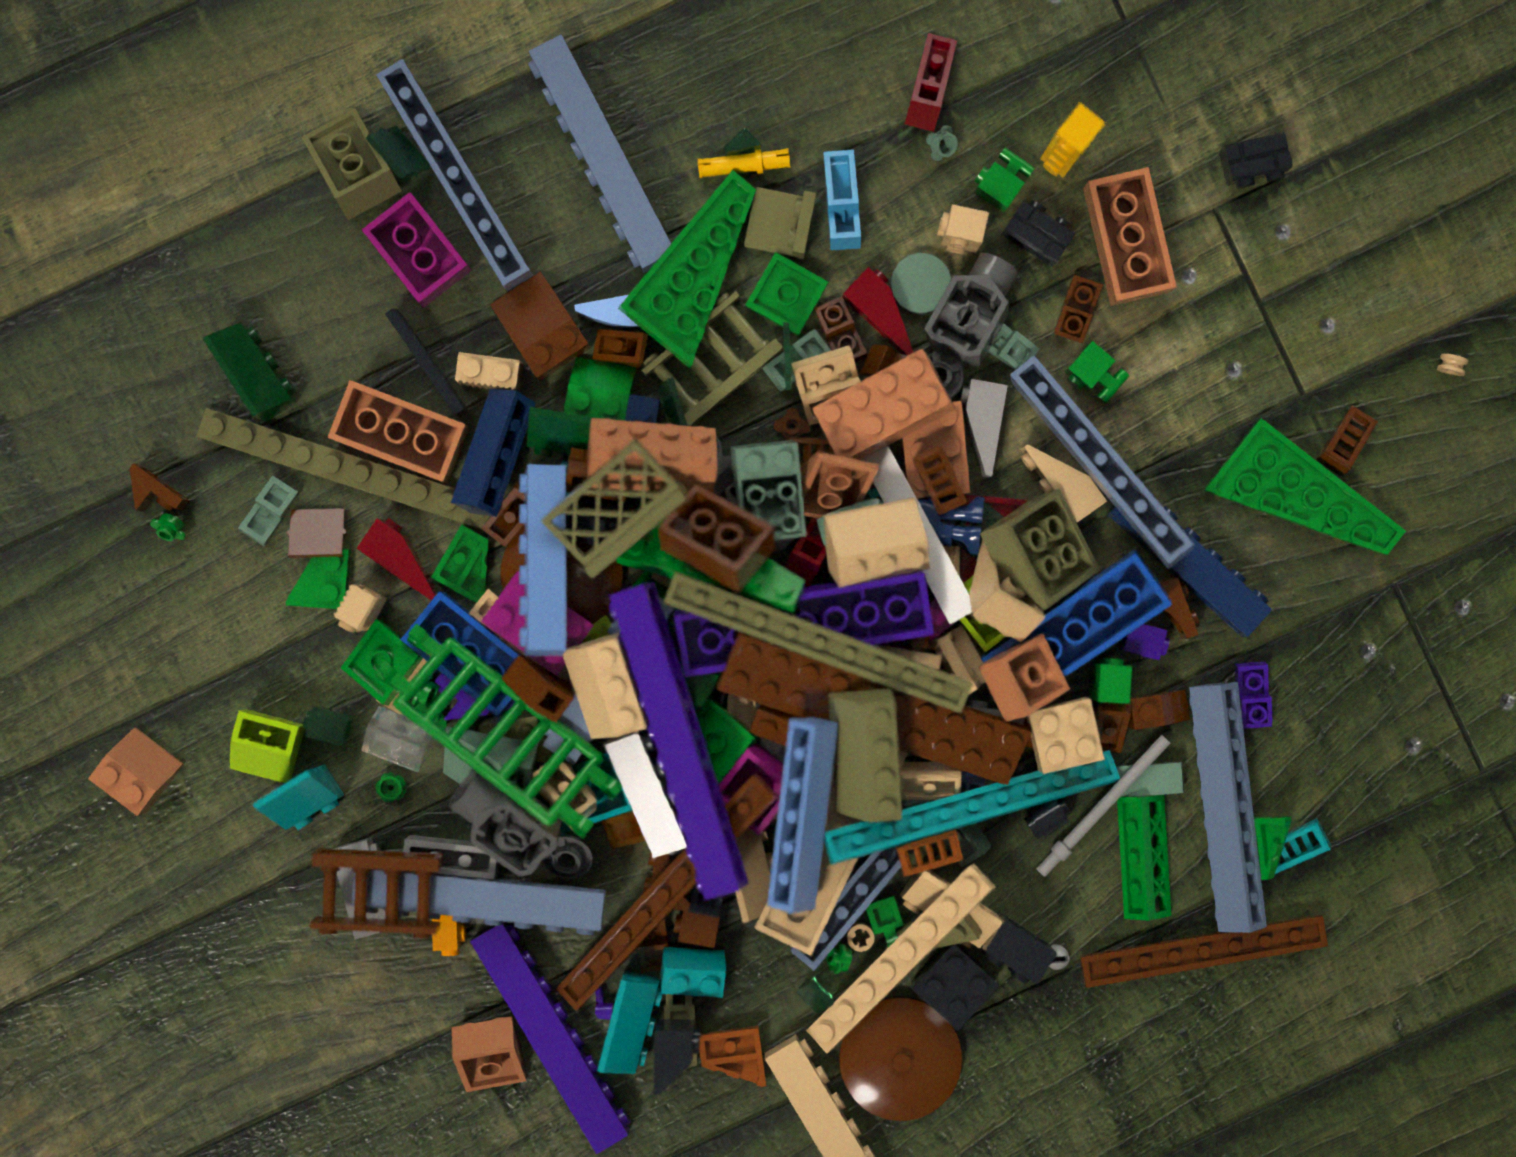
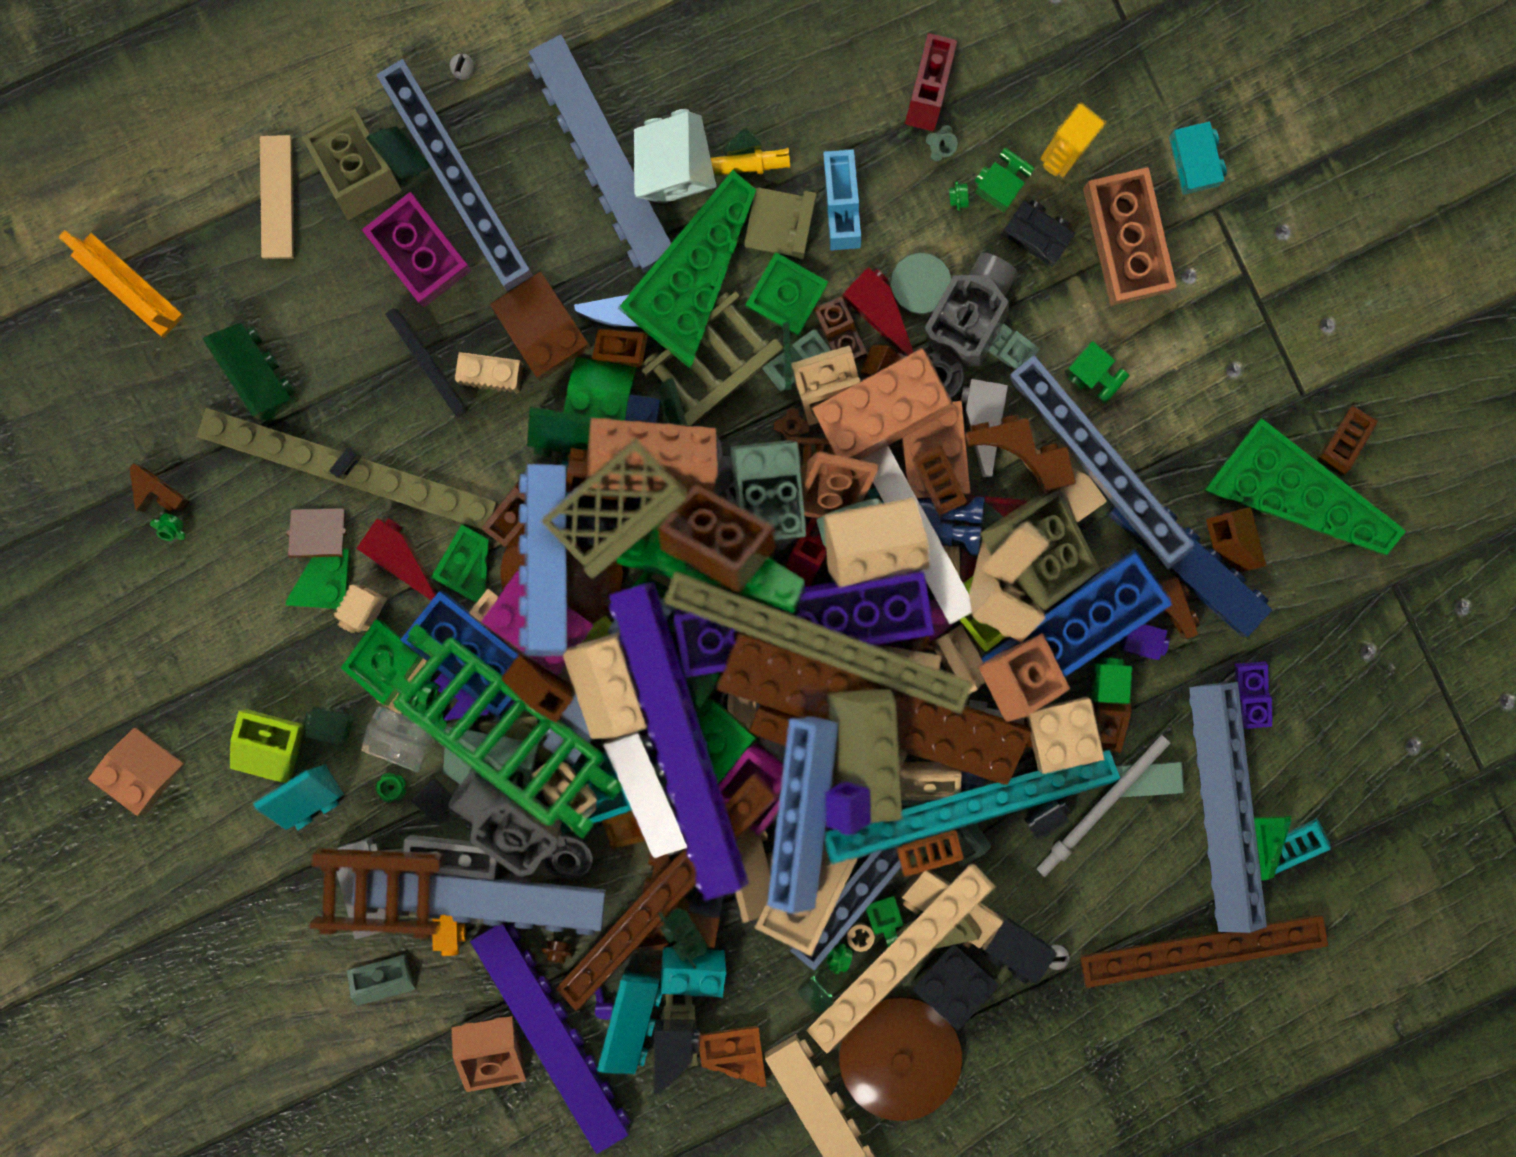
(124, 282): none -> light orange fence
(269, 511): sand green slope -> none
(276, 197): none -> tan tile
(345, 463): none -> black tile
(380, 980): none -> sand green slope
(398, 432): nougat brick -> none
(433, 799): none -> black slope
(467, 68): none -> light grey hinge
(493, 452): dark blue brick -> none
(557, 951): none -> reddish brown plate
(672, 158): none -> light aqua slope
(676, 928): none -> clear green hinge
(848, 808): none -> dark purple brick
(959, 195): none -> green plate
(962, 229): tan brick -> none
(1014, 435): none -> reddish brown arch
(1016, 554): none -> tan slope
(1078, 308): reddish brown slope -> none
(1140, 858): green fence -> none
(1158, 709): reddish brown slope -> none
(1197, 158): none -> teal brick
(1237, 539): none -> reddish brown slope
(1256, 159): black brick -> none
(1452, 364): tan bush -> none

